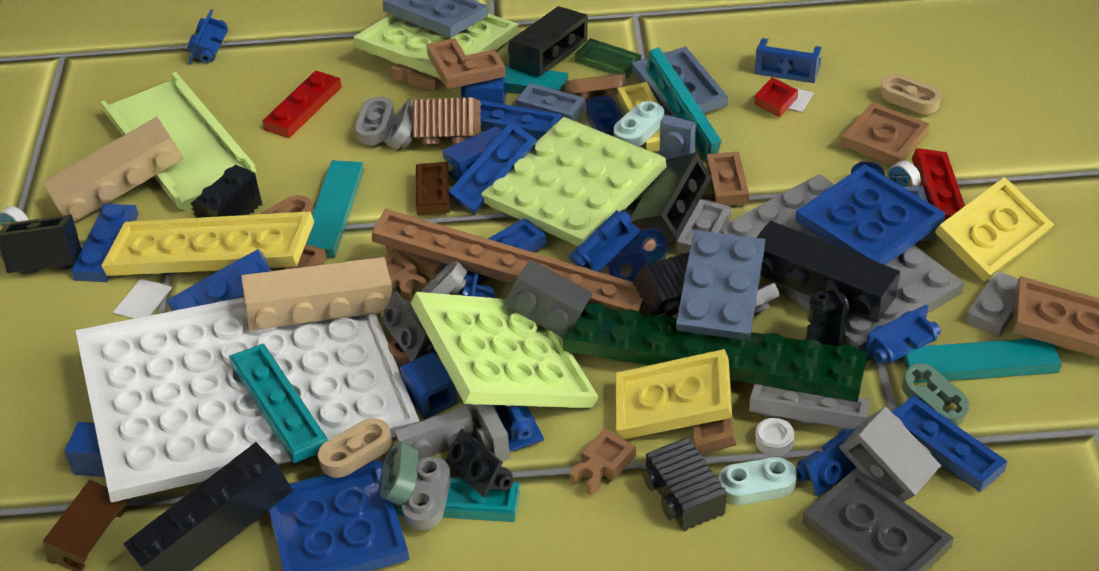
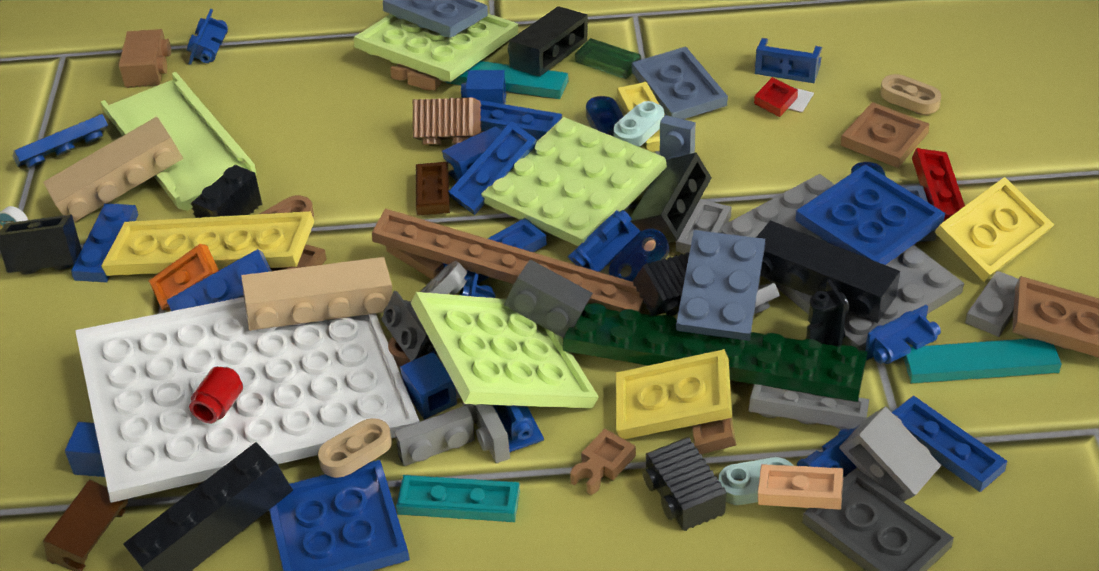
(60, 142): none -> blue plate
(142, 299): white sticker -> none
(144, 57): none -> medium nougat brick
(182, 274): none -> orange plate
(216, 394): none -> red brick
(278, 402): teal tile -> none
(302, 104): red plate -> none
(335, 205): teal tile -> none
(374, 121): light grey plate -> none
(399, 473): sand green beam -> none
(400, 131): light grey plate -> none
(403, 275): medium nougat plate -> none
(431, 490): light grey plate -> none
(461, 69): medium nougat plate -> none
(478, 465): black hinge -> none
(551, 100): sand blue plate -> none
(584, 86): medium nougat plate -> none
(681, 101): teal tile -> none
(727, 179): medium nougat plate -> none
(774, 436): white tile -> none
(800, 486): none -> light nougat plate
(904, 174): tile -> none
(936, 392): sand green beam -> none

